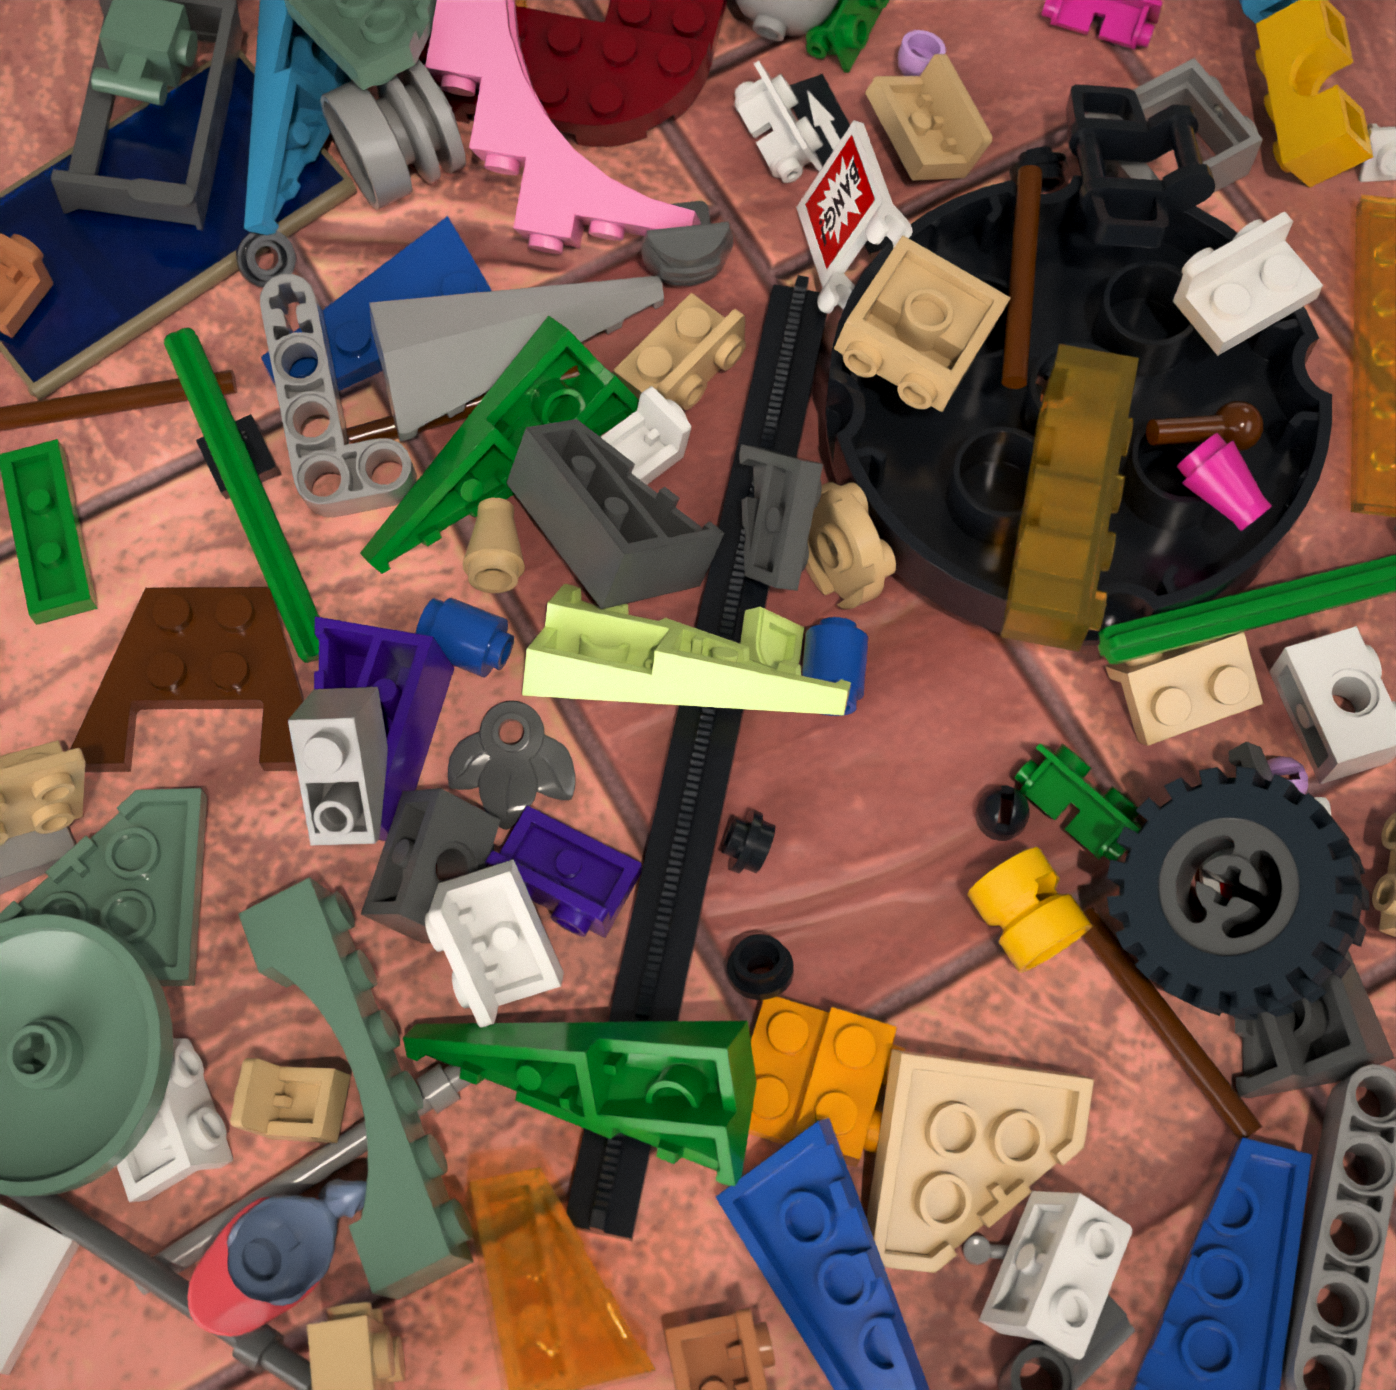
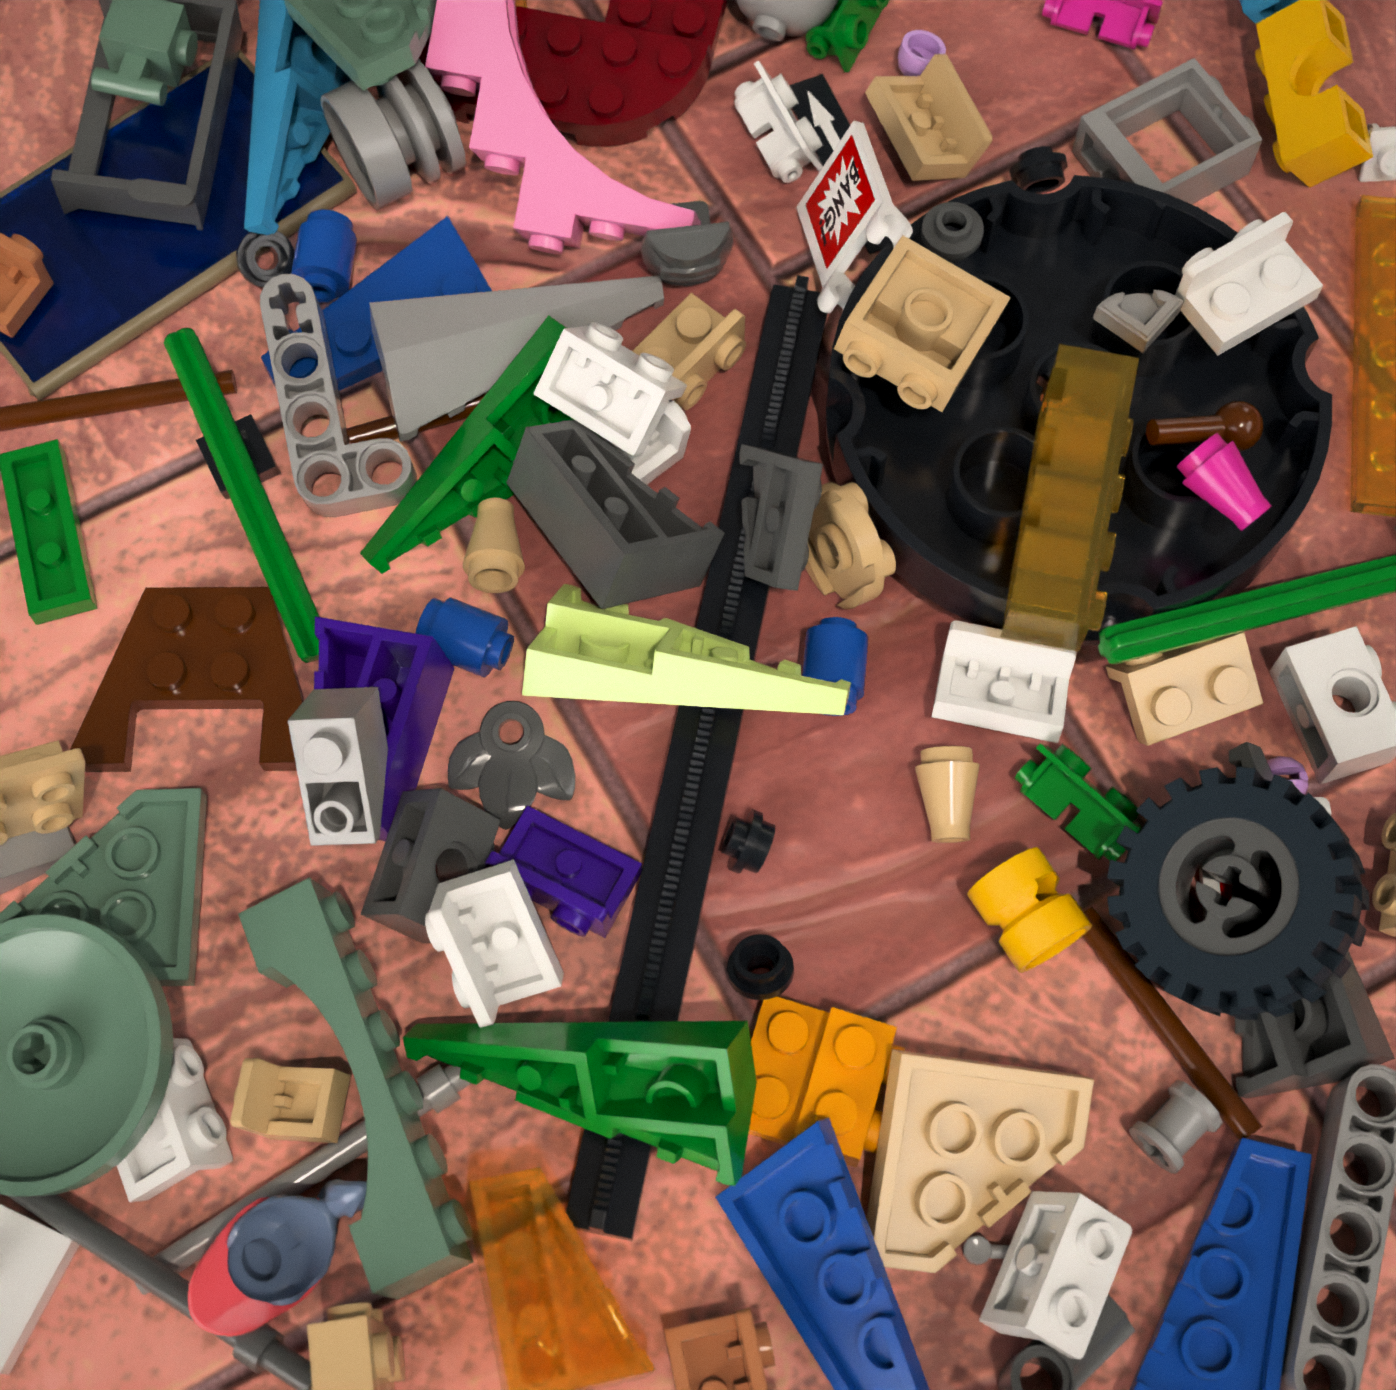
(325, 253): none -> blue brick
(608, 386): none -> white bracket
(771, 637): yellowish green tile -> none
(948, 791): none -> tan cone
(949, 244): none -> dark grey plate
(988, 812): black hinge -> none
(1002, 683): none -> white bracket
(1022, 277): reddish brown bar -> none
(1129, 208): black bar -> none
(1138, 316): none -> light grey tile
(1176, 1126): none -> light grey bush

